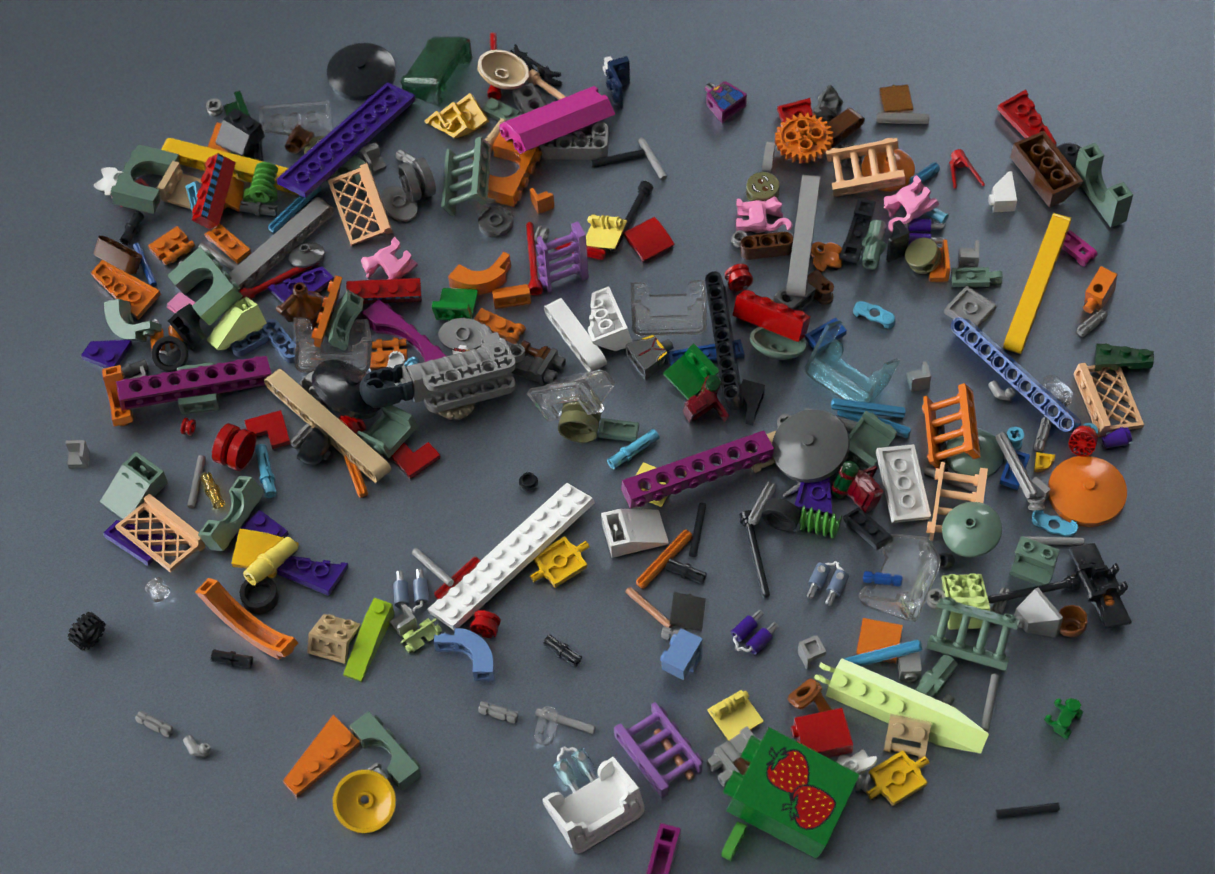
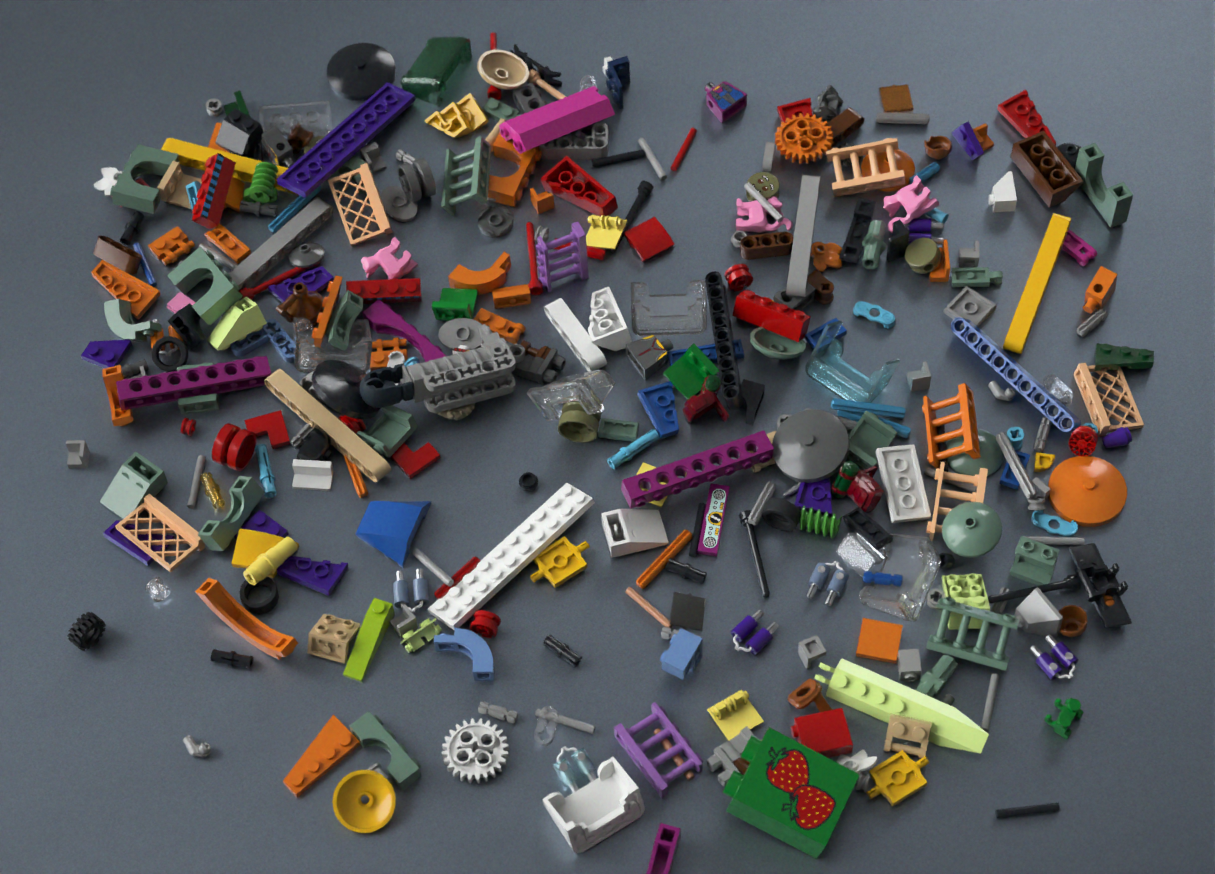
(154, 723): light grey axle -> none
(277, 148): none -> dark grey torso
(312, 475): none -> white panel
(392, 526): none -> blue wedge
(471, 767): none -> white gear
(579, 188): none -> red wedge
(587, 79): none -> clear bush
(660, 407): none -> blue wing
(683, 149): none -> red bar
(713, 520): none -> tile
(734, 841): bright green beam -> none
(757, 195): none -> light grey bar
(859, 553): none -> clear panel
(886, 653): dark azure axle -> none
(938, 147): none -> dark orange hair
(960, 160): red plant -> none
(967, 139): none -> dark purple wing
(983, 139): none -> orange panel
(1048, 664): none -> dark purple piece

